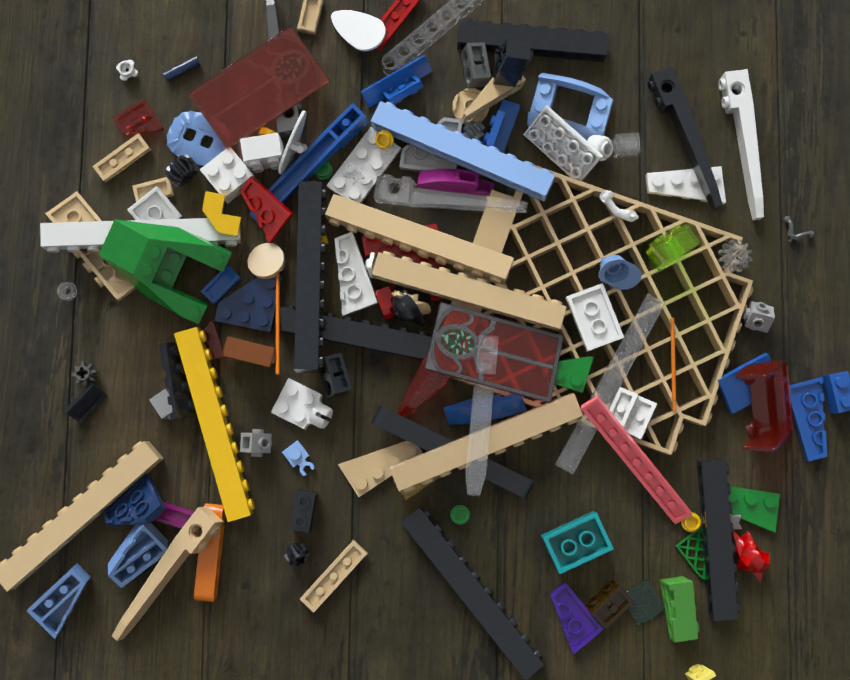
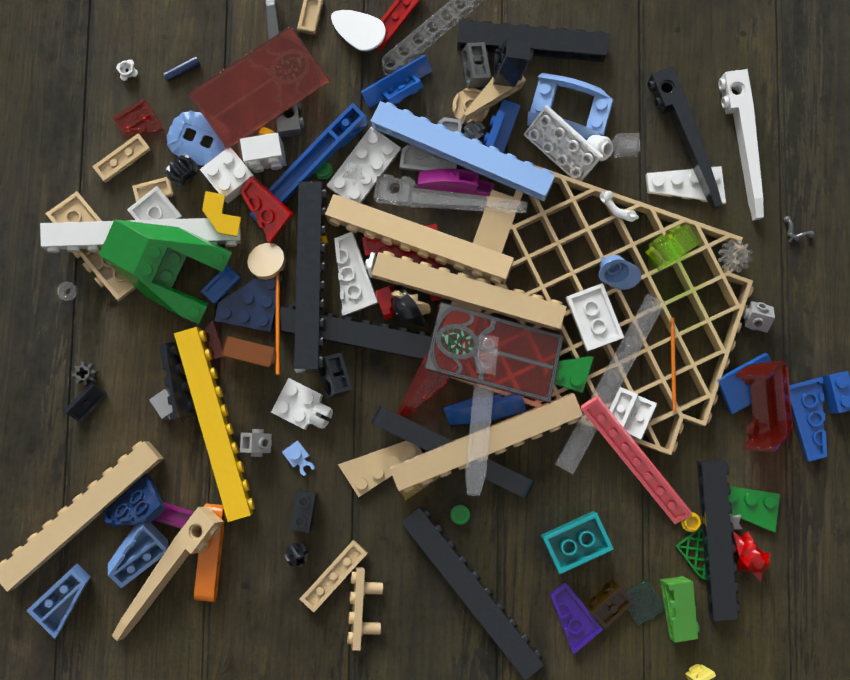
(293, 144): white shield -> none
(355, 617): none -> tan plate
(384, 139): yellow plate -> none

